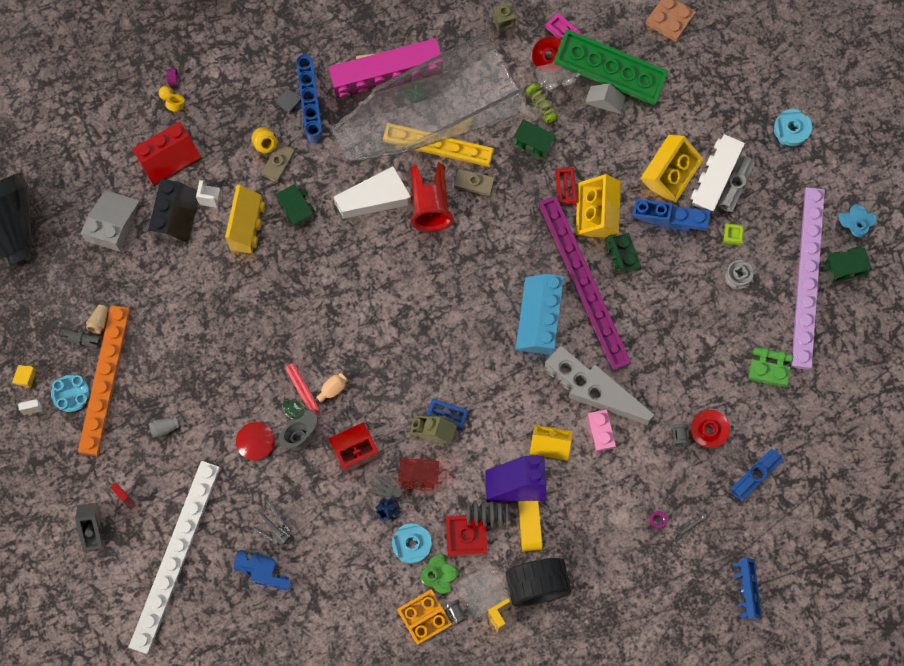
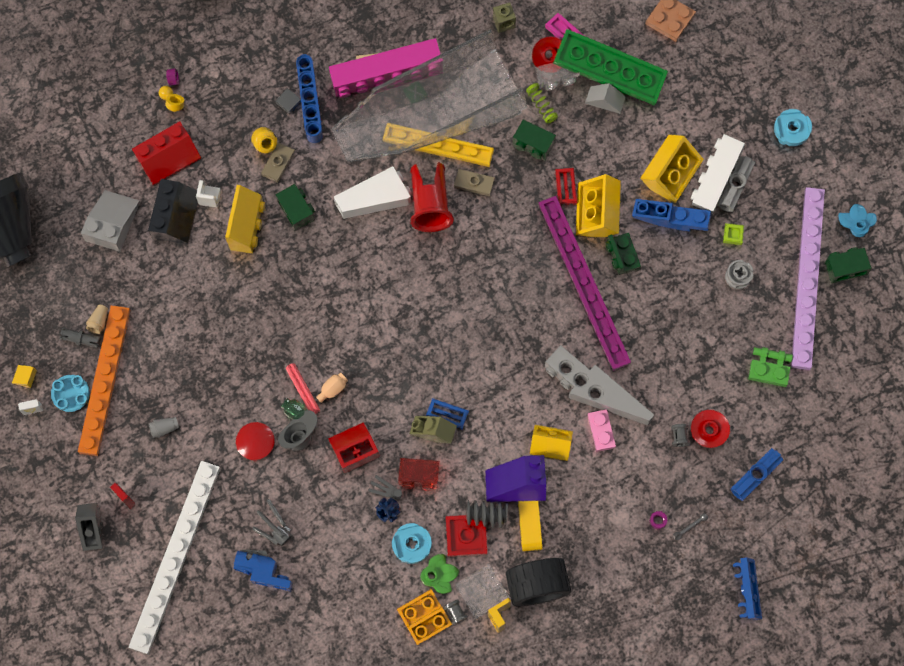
(539, 314): dark azure slope -> none

